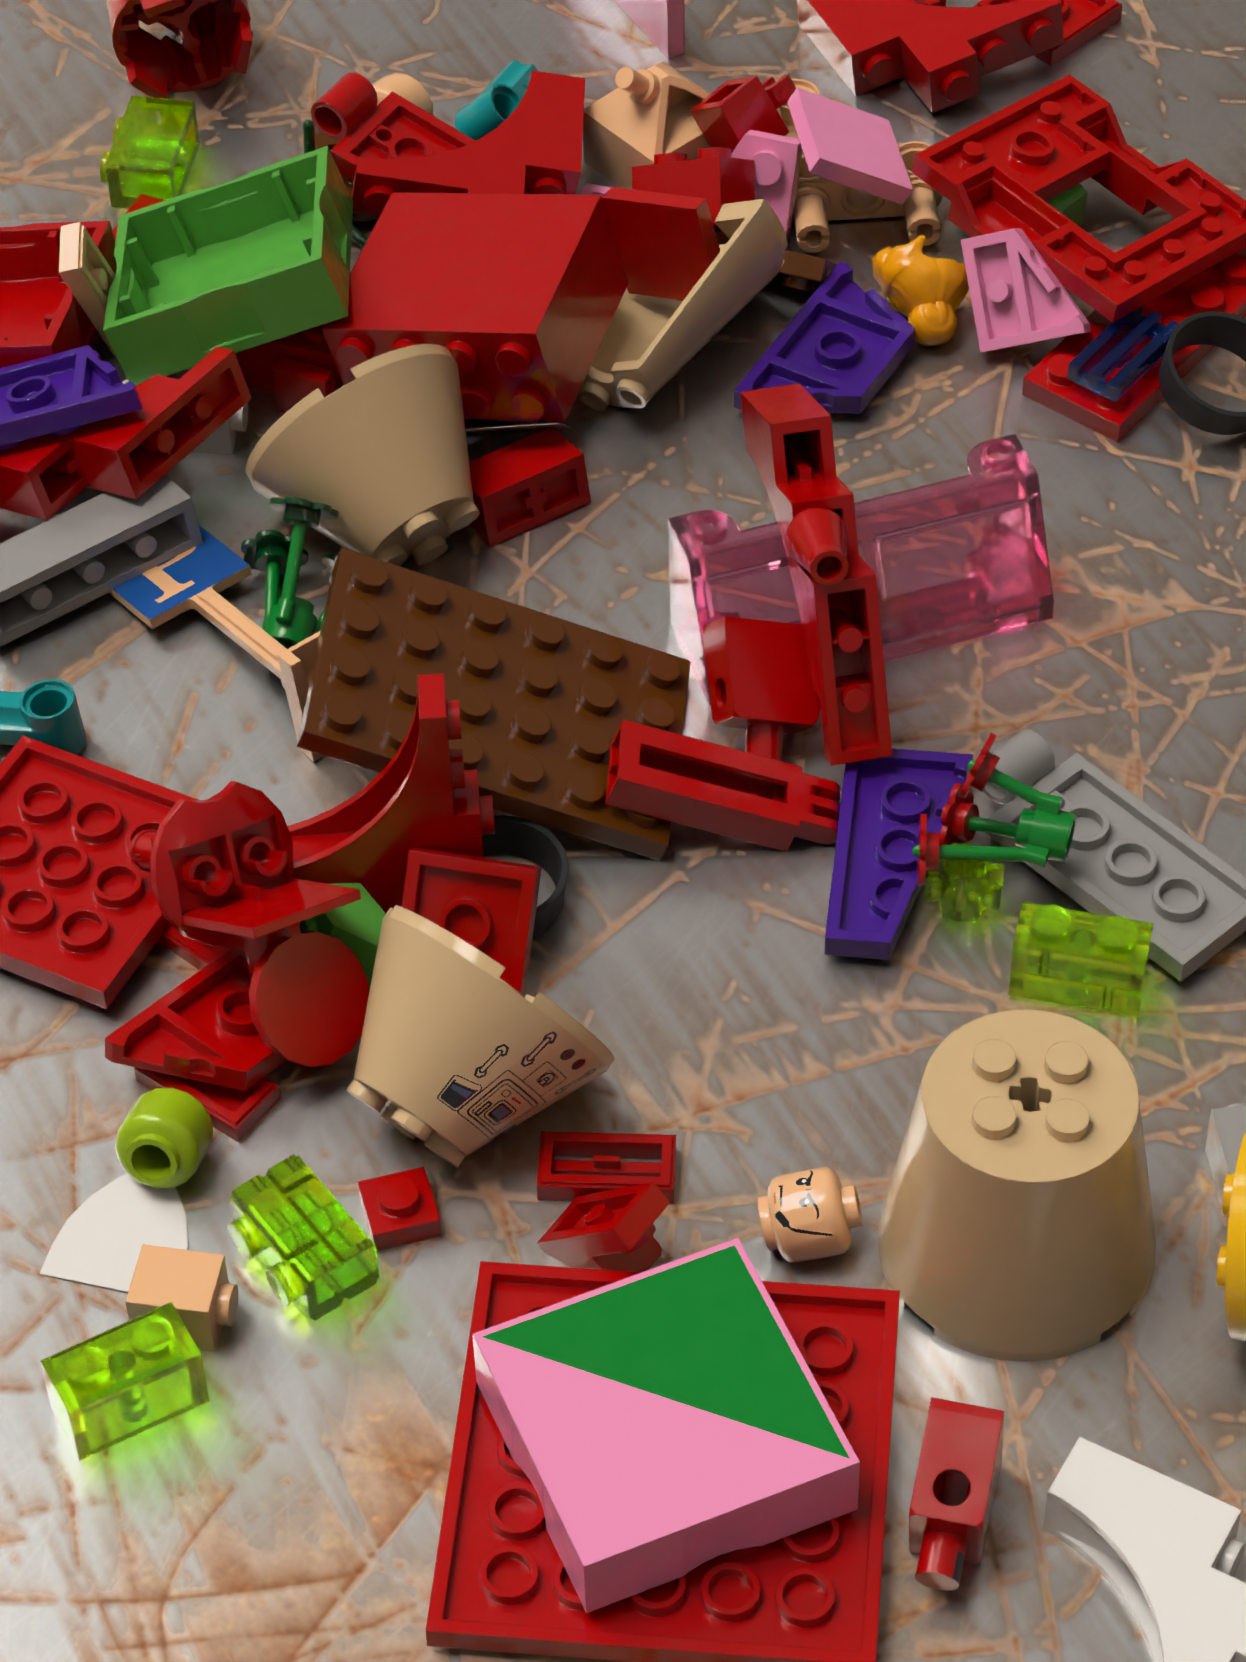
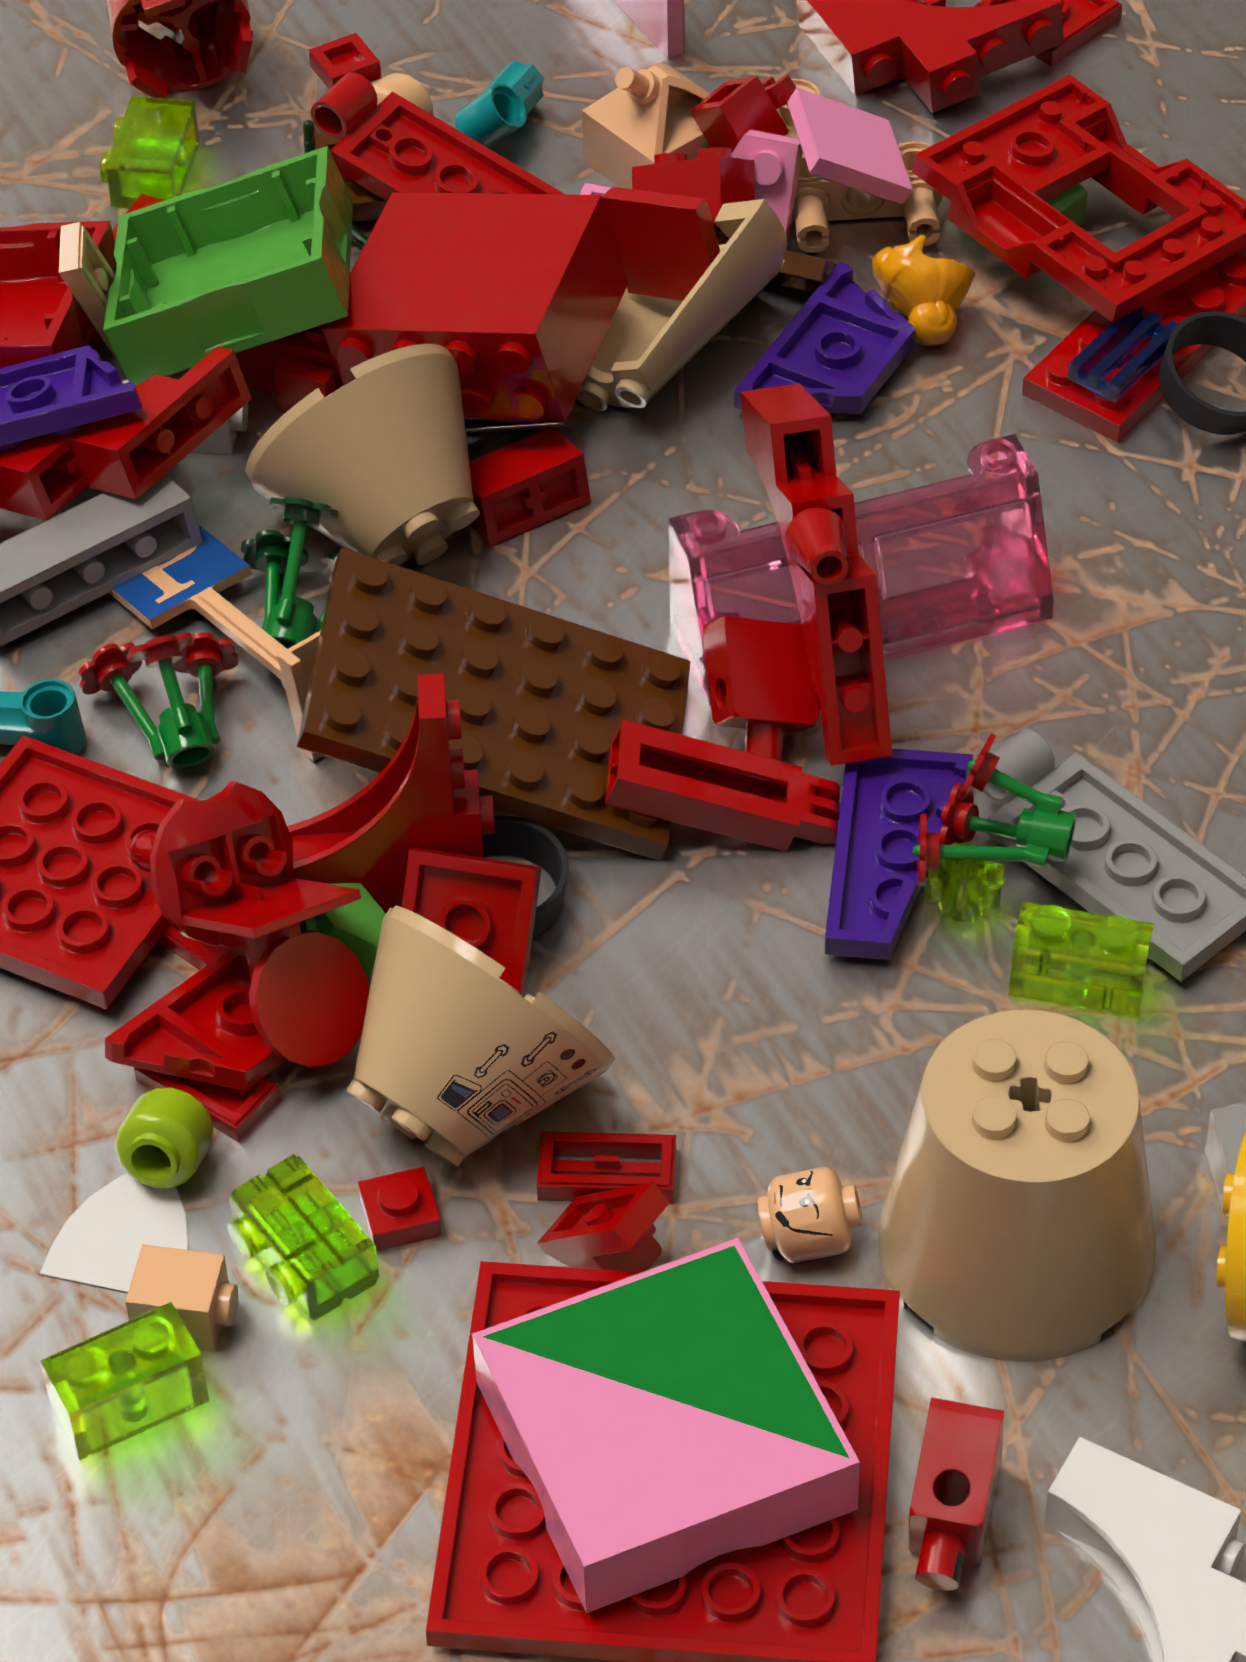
(183, 734): none -> plant
(344, 56): none -> red tile
(526, 154): red arch -> none
(1016, 293): bright pink wing -> none

